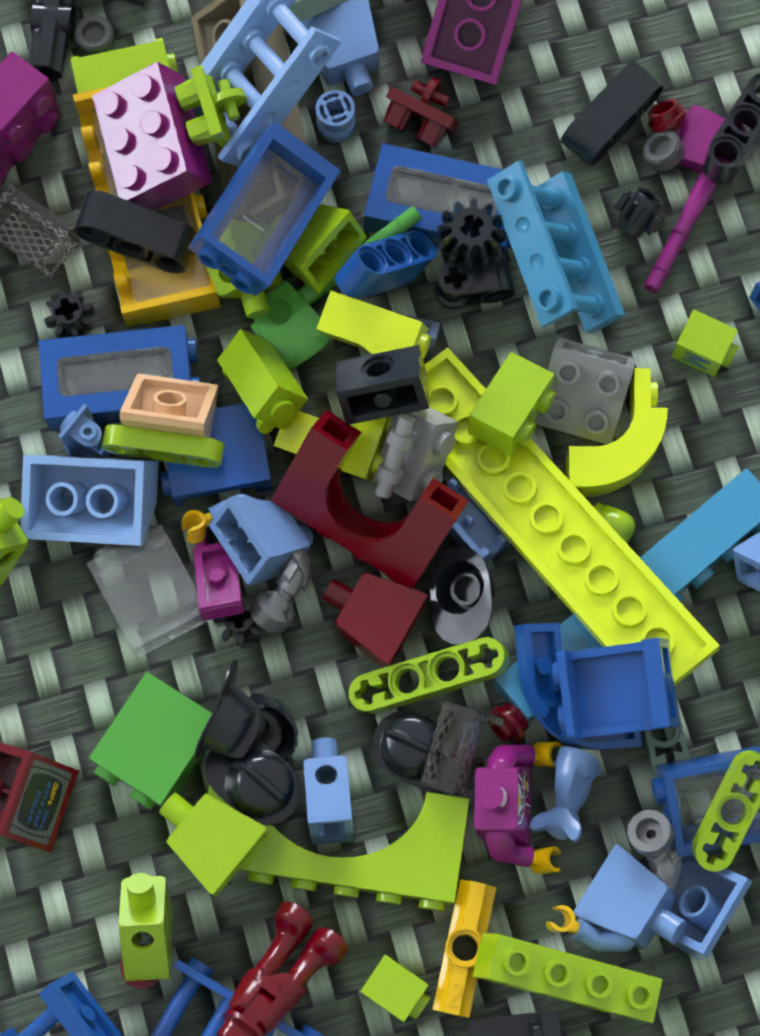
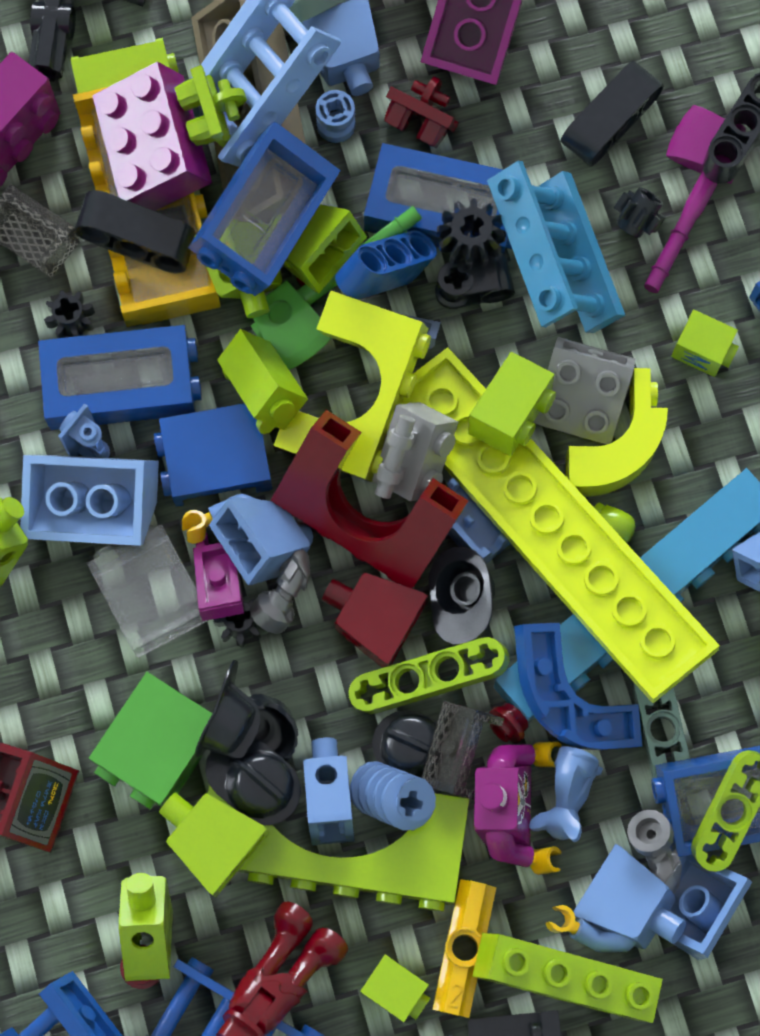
(94, 35): dark grey tile -> none
(163, 446): lime beam -> none
(170, 405): light nougat slope -> none
(382, 385): black brick -> none
(392, 795): none -> medium blue piece
(616, 689): blue panel -> none
(663, 150): dark grey tile -> none
(666, 116): dark red plate -> none

